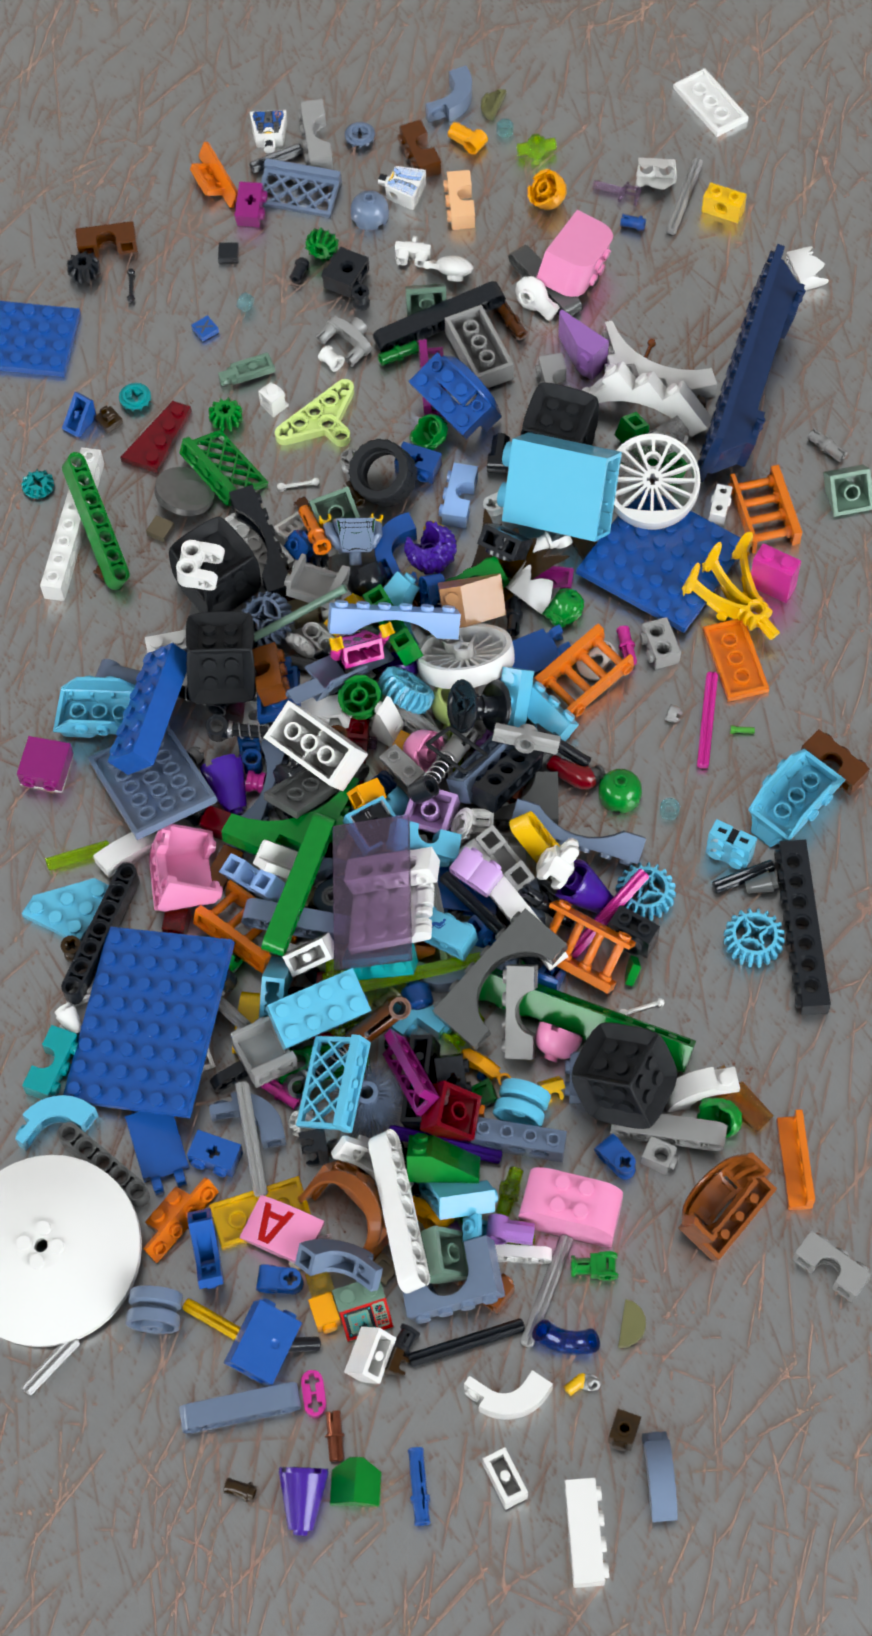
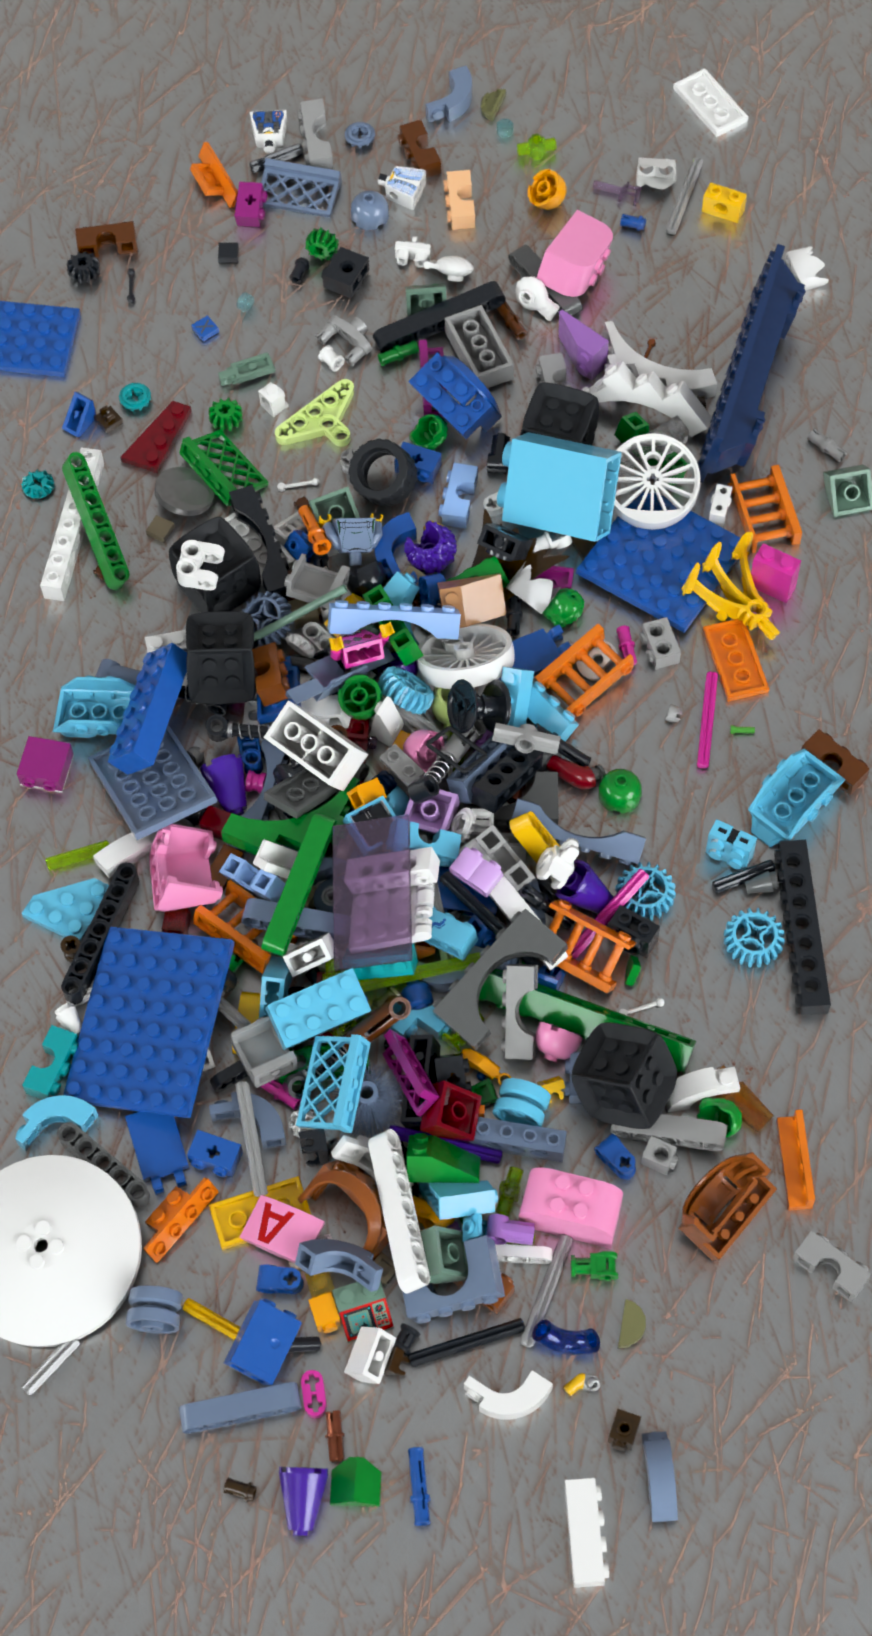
(205, 1249): blue arch -> none
(358, 499): dark brown pin -> none
(360, 294): black bush -> none
(470, 139): light orange piece -> none
(505, 1478): white brick -> none
(669, 802): clear light blue bush -> none

